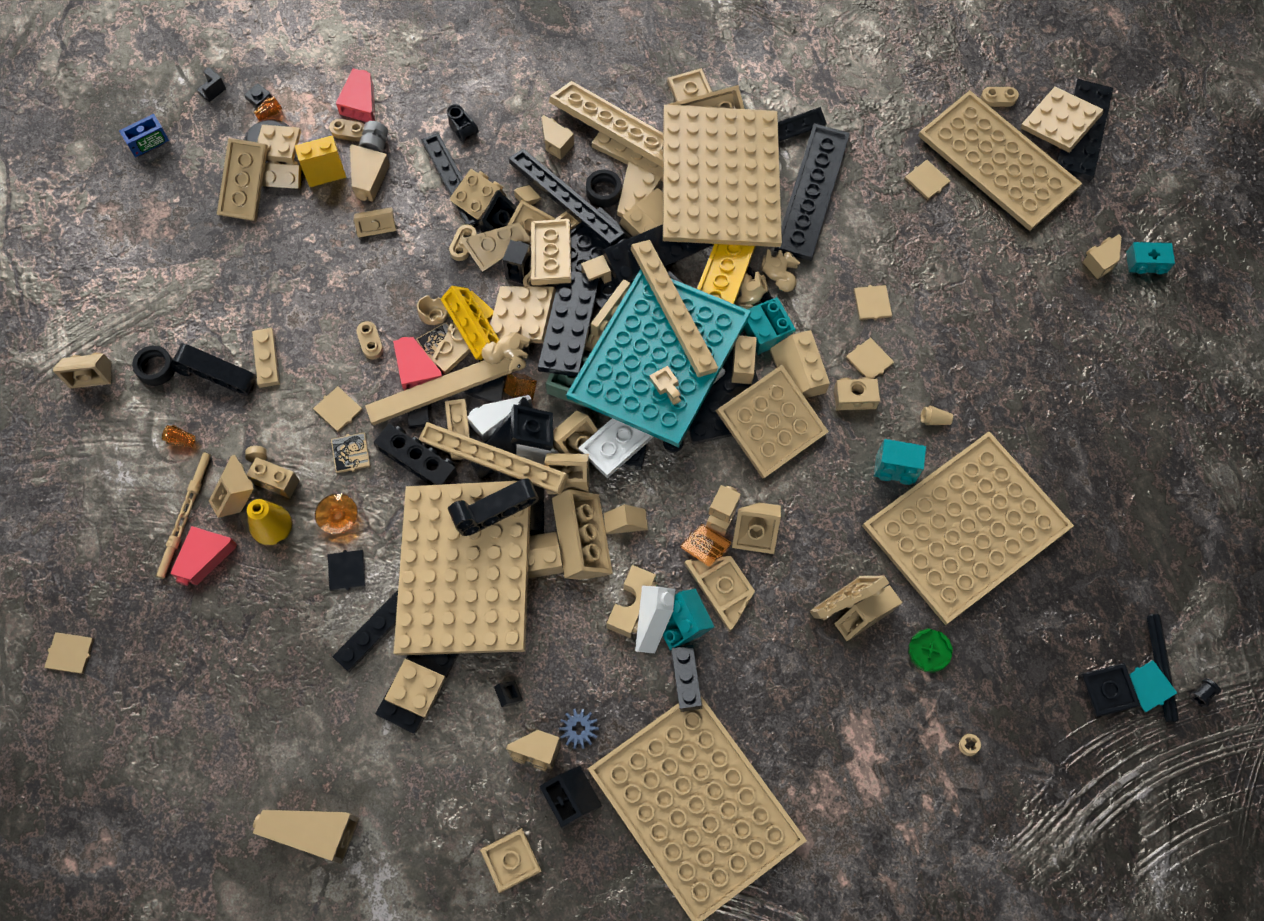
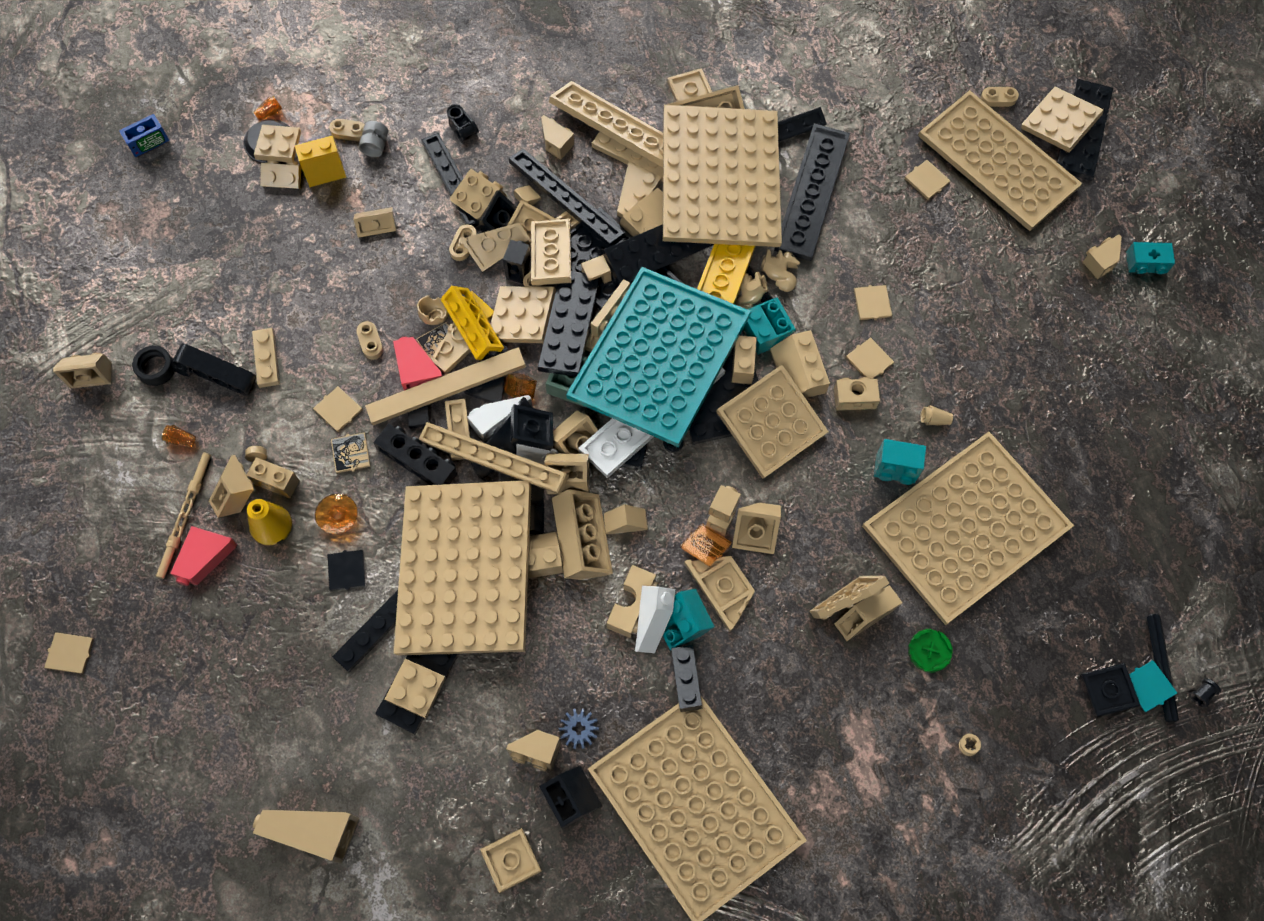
(213, 86): black panel -> none
(242, 179): tan tile -> none
(257, 95): plate -> none
(357, 97): coral slope -> none
(367, 171): tan slope -> none
(493, 508): black beam -> none
(508, 347): tan animal -> none
(508, 693): black plate -> none
(601, 176): black tyre -> none
(666, 382): tan plate -> none
(674, 309): tan plate -> none

